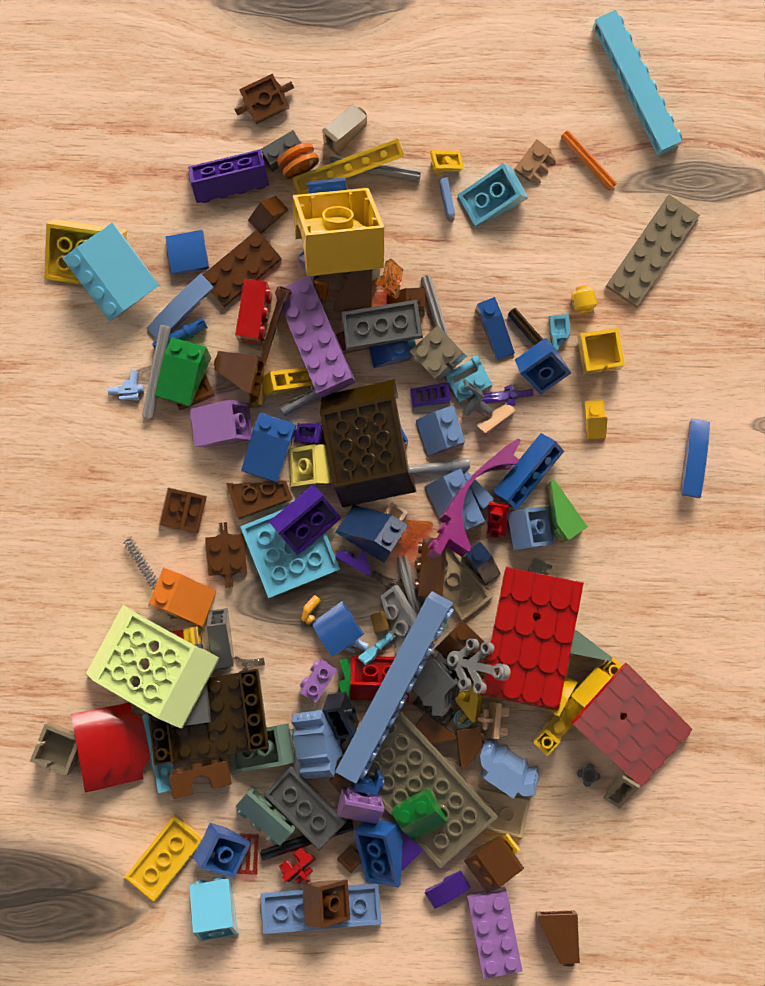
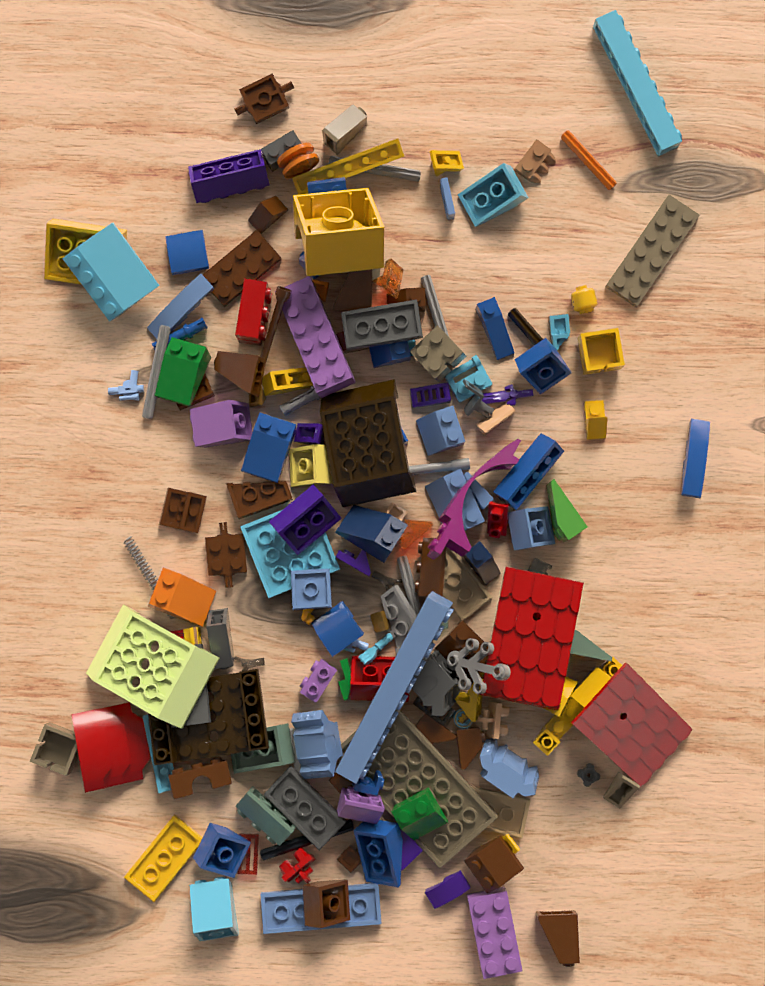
(311, 589): none -> medium blue tile
(340, 715): black brick -> none

